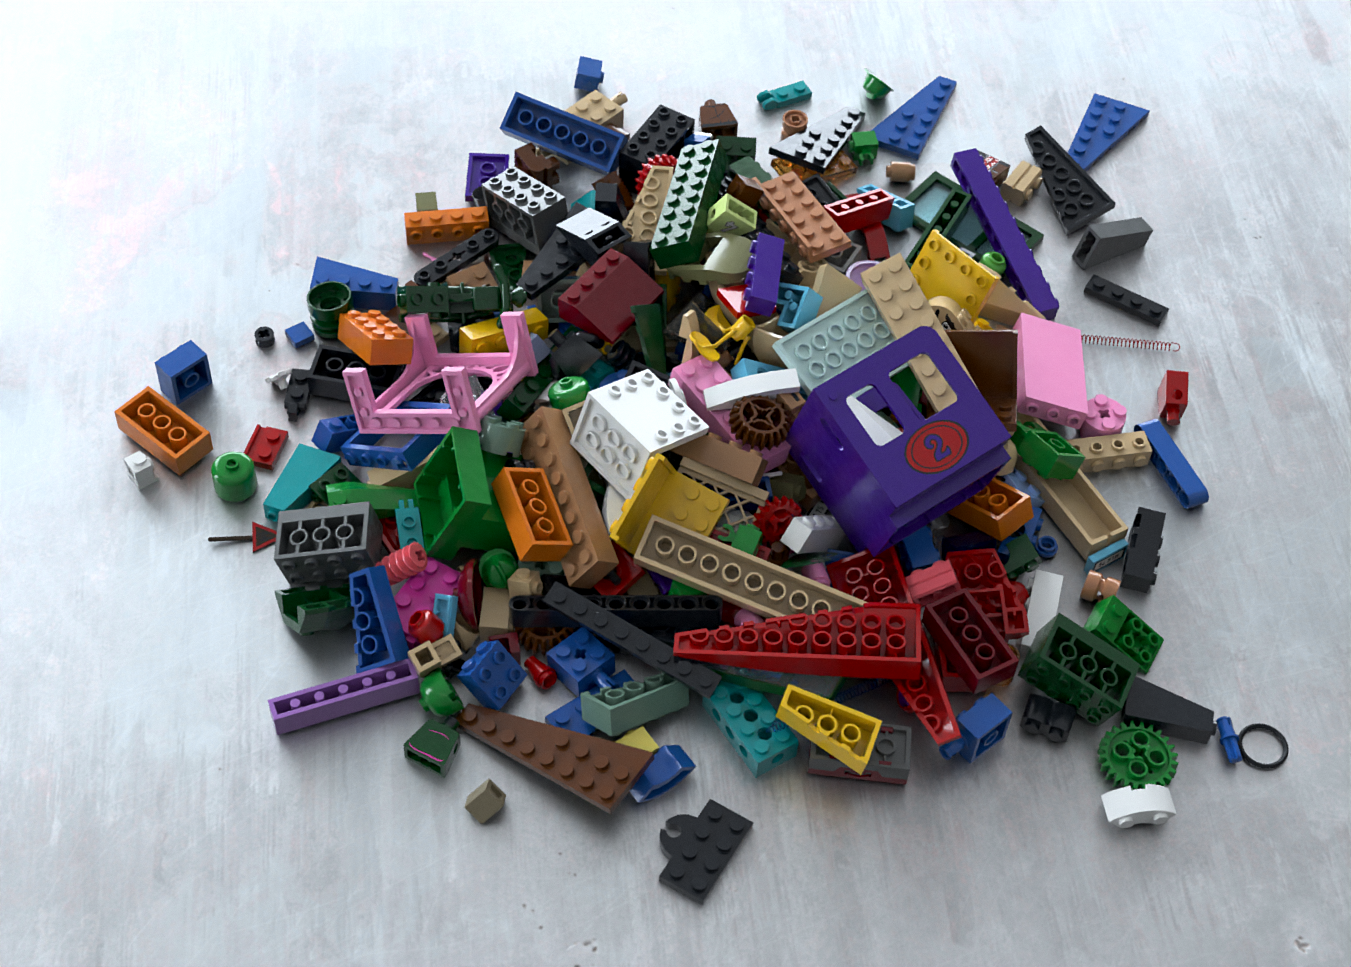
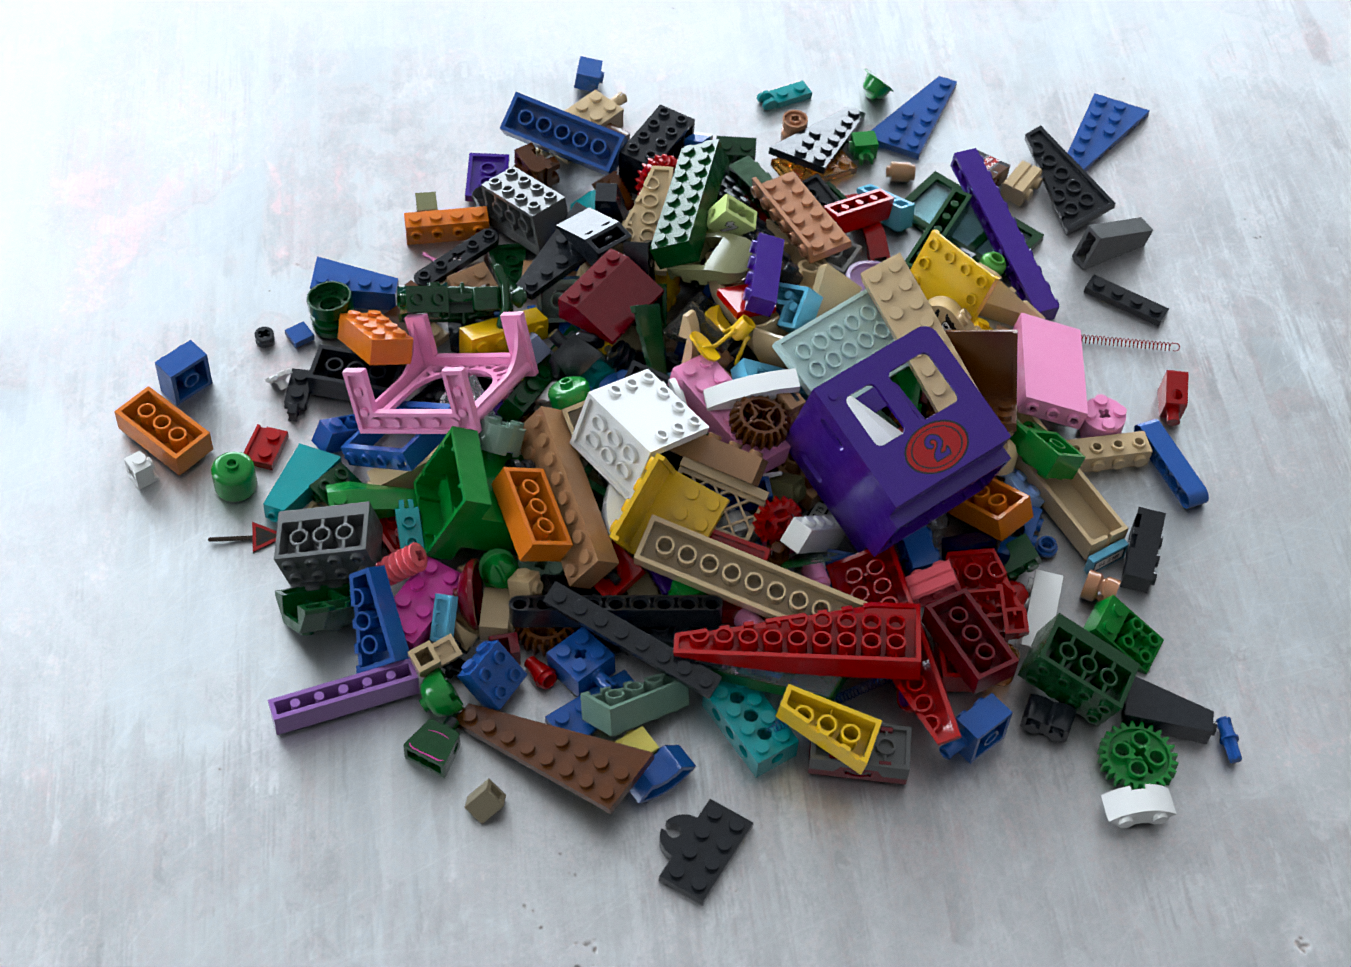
(425, 626): red head -> none
(717, 119): reddish brown torso -> none
(745, 190): reddish brown brick -> none
(746, 539): green brick -> none
(1276, 732): black tyre -> none

